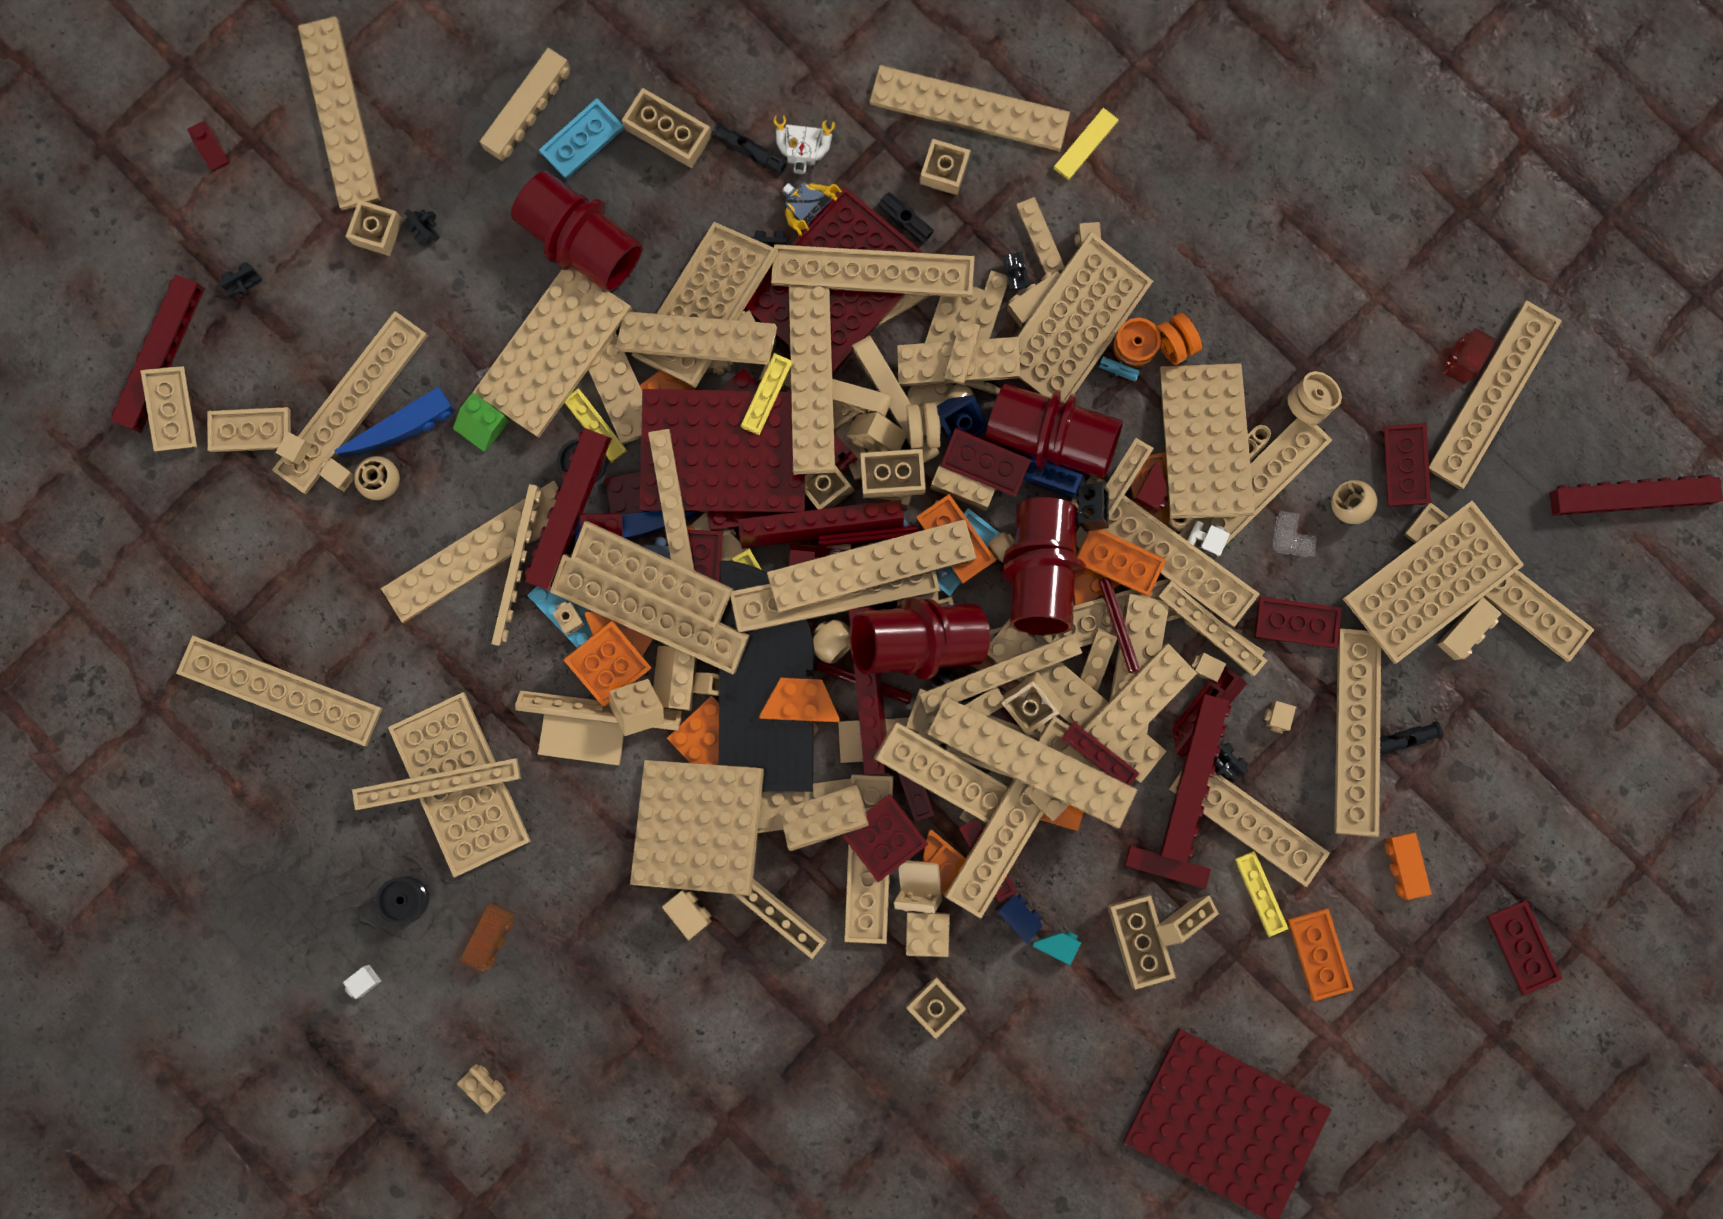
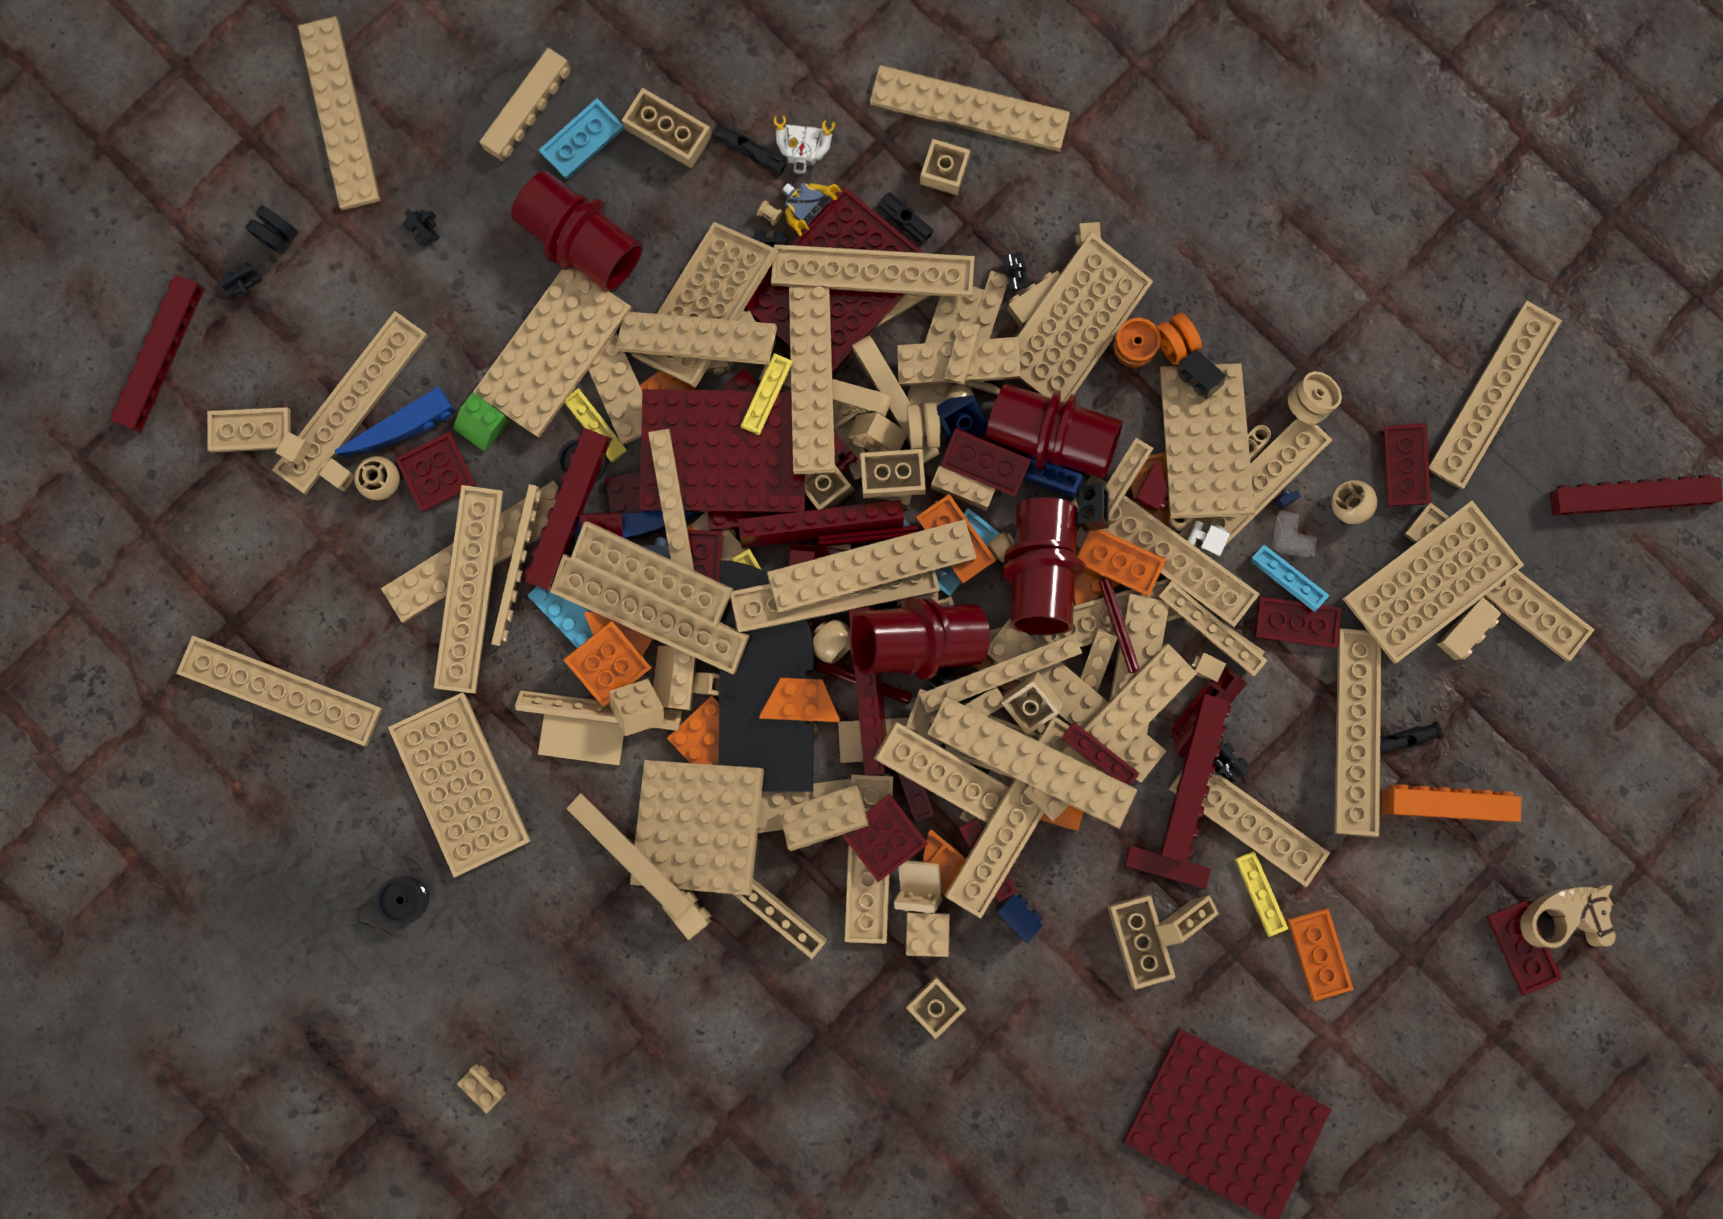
(168, 408): tan plate -> none
(208, 145): dark red slope -> none
(271, 230): none -> black wheel
(361, 982): white brick -> none
(374, 227): tan brick -> none
(435, 471): none -> dark red plate
(436, 784): tan plate -> none
(468, 589): none -> tan plate
(488, 937): clear orange brick -> none
(568, 618): tan brick -> none
(630, 856): none -> tan tile
(769, 213): none -> tan bush
(1040, 236): tan plate -> none
(1059, 945): teal slope -> none
(1086, 144): light yellow tile -> none
(1119, 369): medium azure axle -> none
(1201, 374): none -> black brick
(1279, 716): tan brick -> none
(1286, 498): none -> dark blue plate
(1289, 578): none -> medium azure plate
(1407, 866): orange brick -> none
(1454, 804): none -> orange brick
(1469, 355): clear red brick -> none
(1572, 908): none -> tan animal

